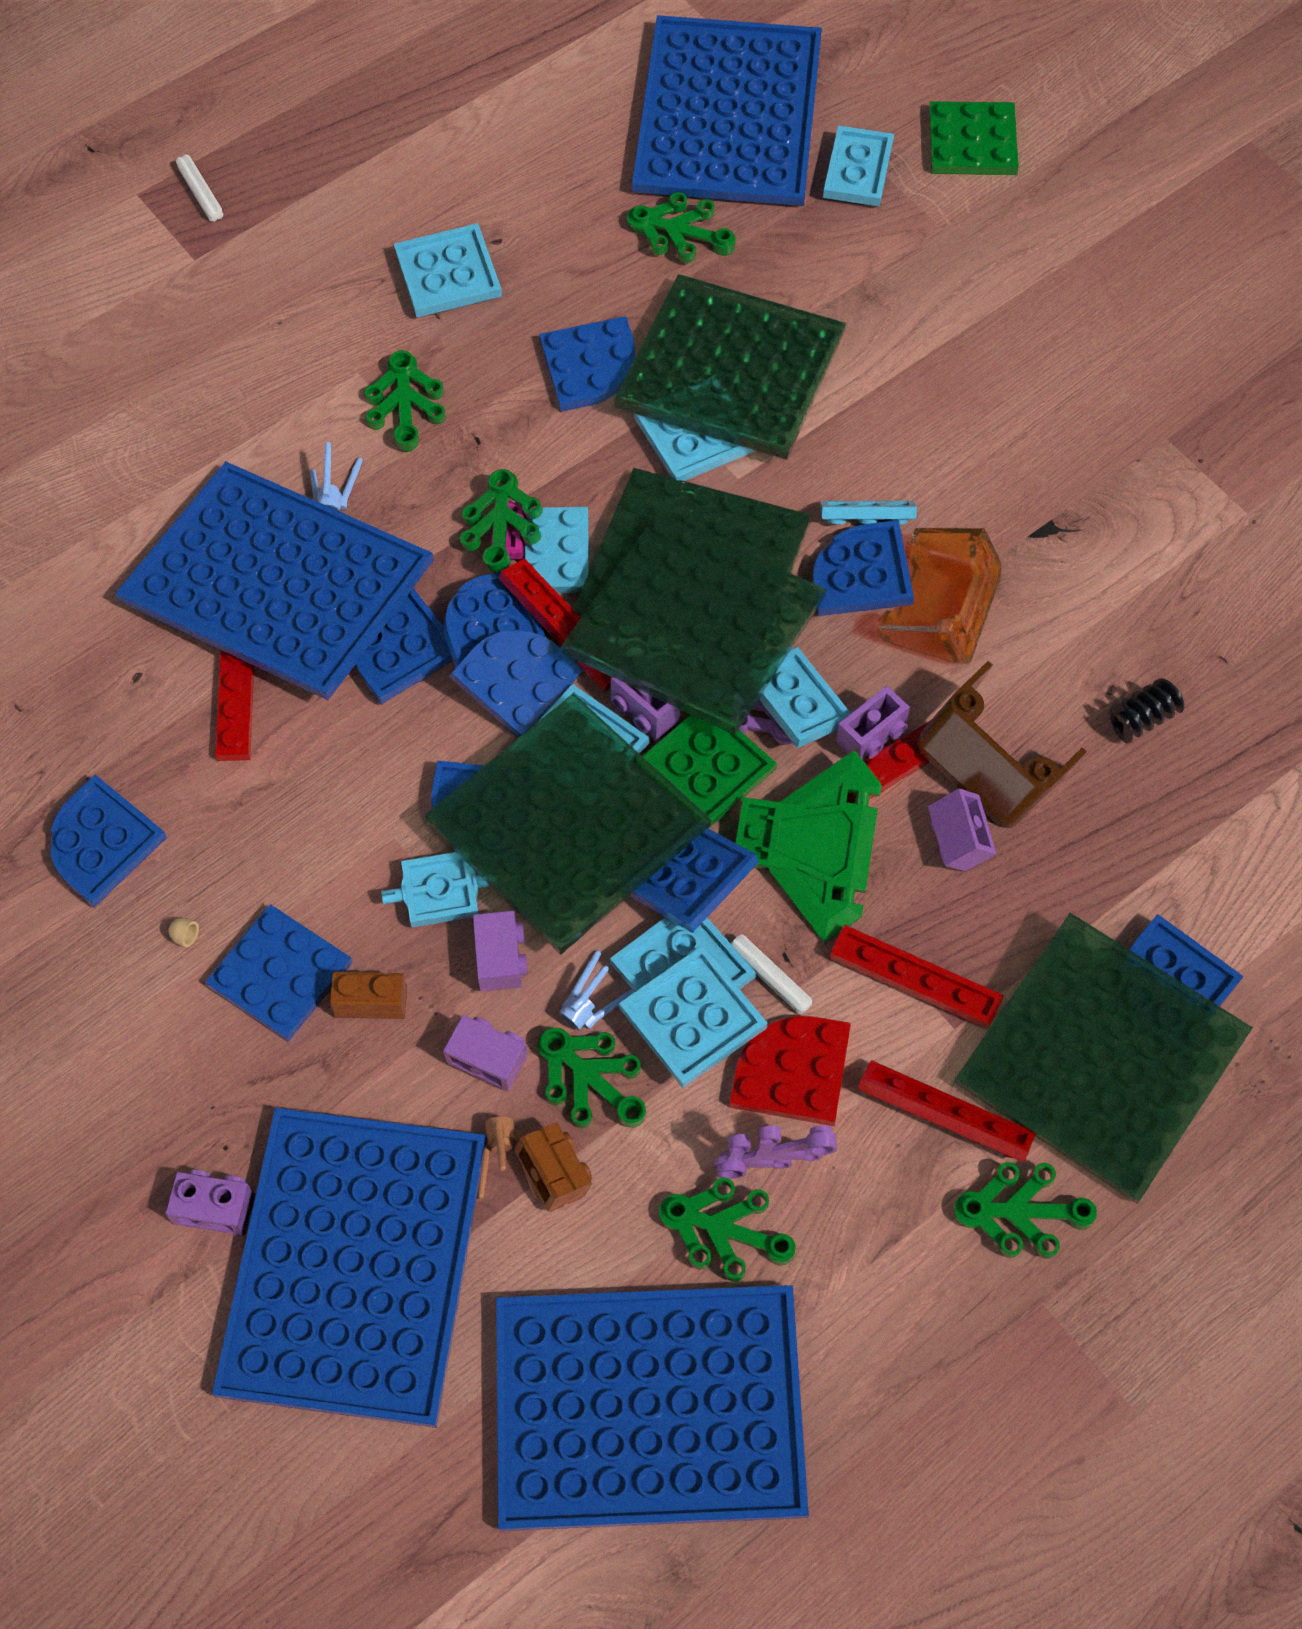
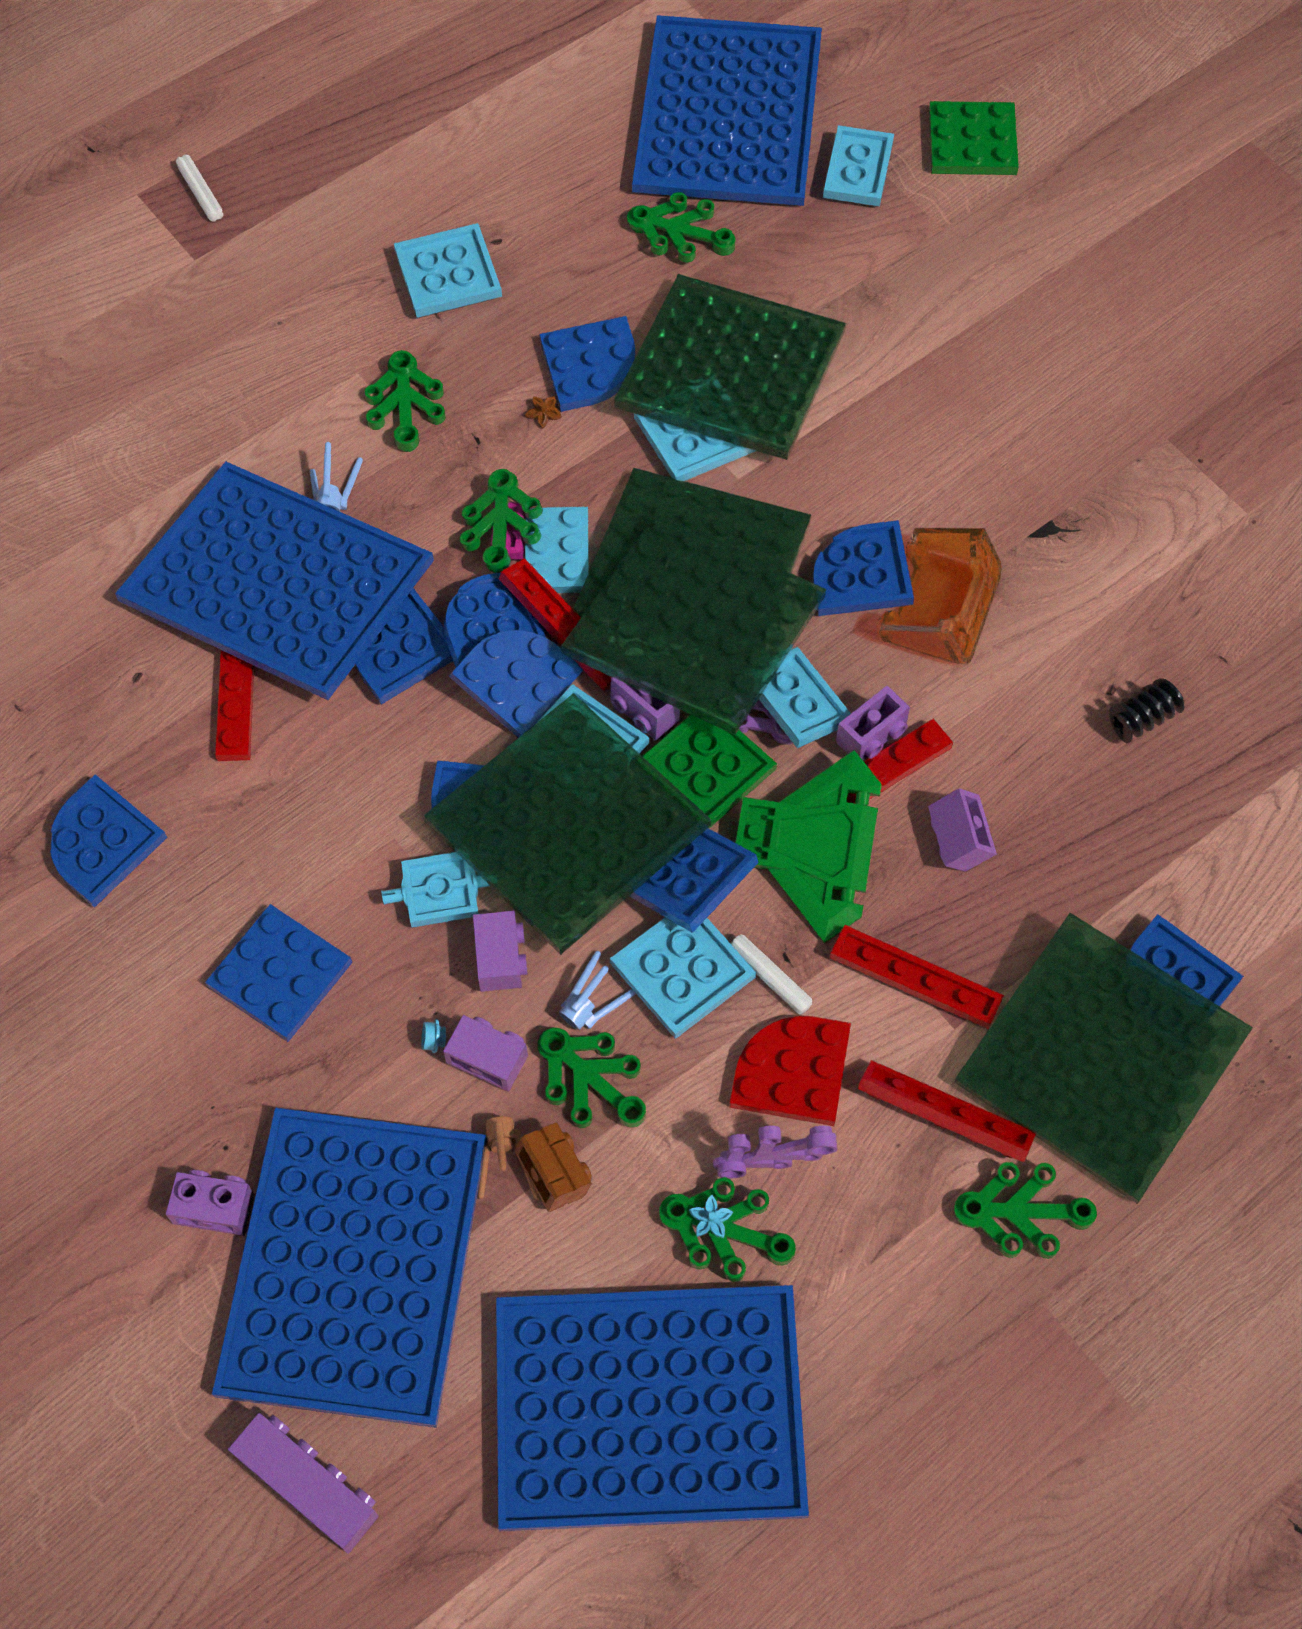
(183, 931): tan hinge -> none
(304, 1482): none -> medium lavender brick
(368, 995): dark orange brick -> none
(433, 1036): none -> medium azure plate
(544, 410): none -> dark orange plant
(693, 1016): medium azure plate -> none
(710, 1218): none -> medium azure plant
(867, 511): medium azure plate -> none
(980, 764): reddish brown windscreen -> none

